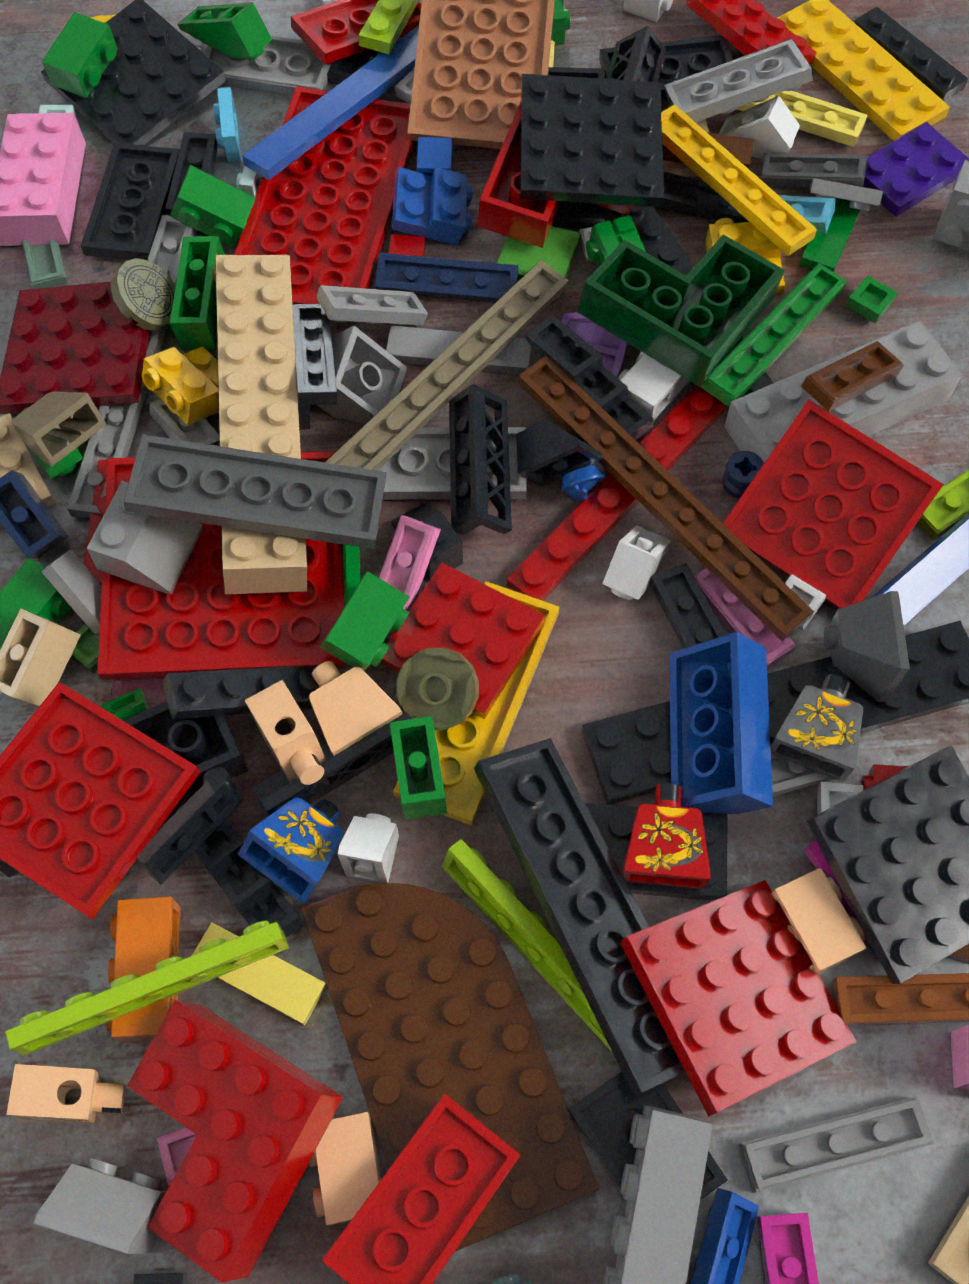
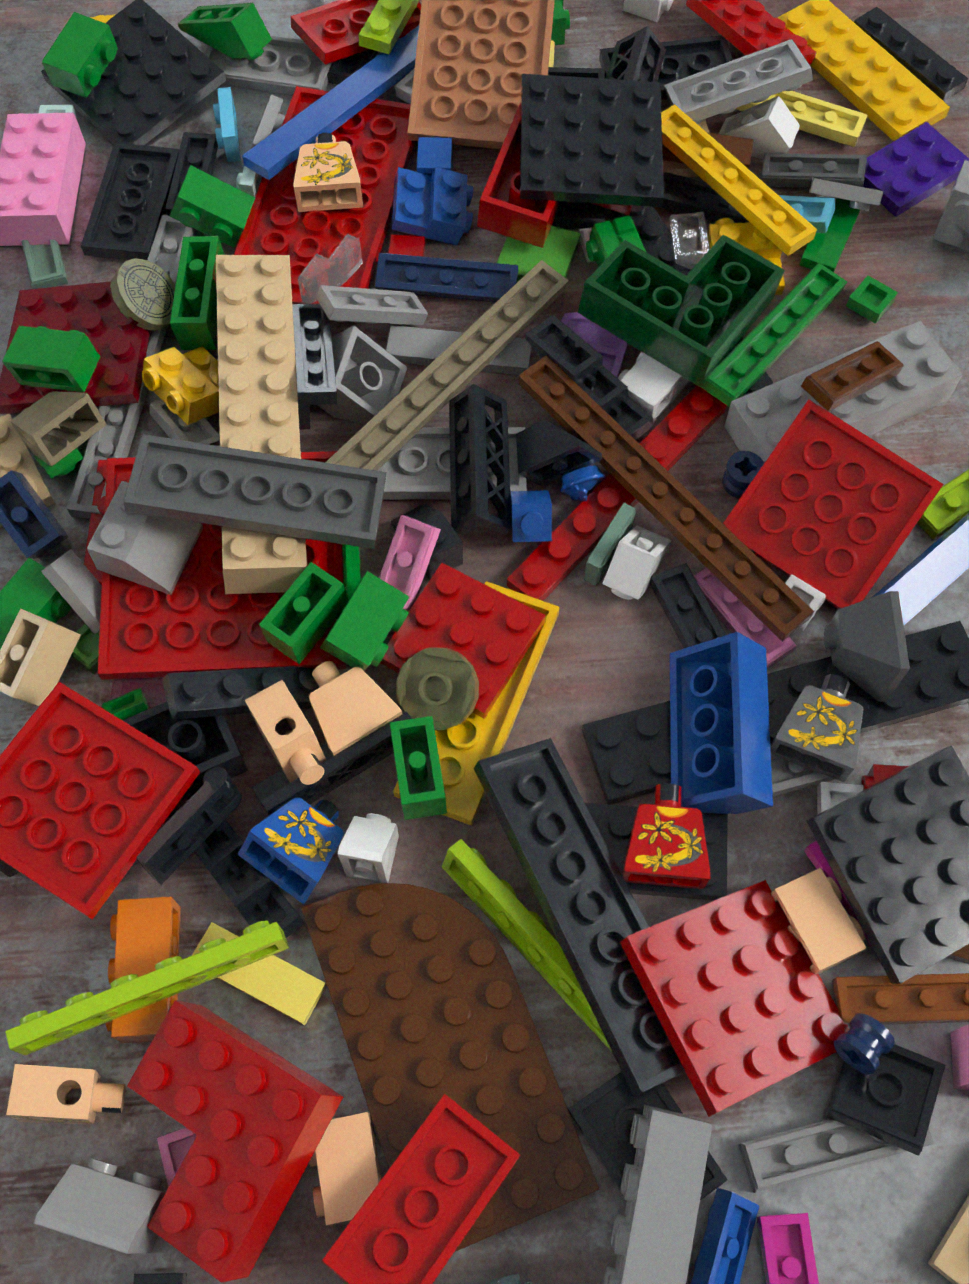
(51, 358): none -> green brick
(270, 120): none -> light grey plate
(304, 613): none -> green brick
(327, 176): none -> light nougat torso
(332, 270): none -> clear slope
(531, 516): none -> blue brick
(604, 551): none -> sand green tile
(689, 238): none -> clear slope
(864, 1043): none -> dark blue wheel
(892, 1101): none -> black tile

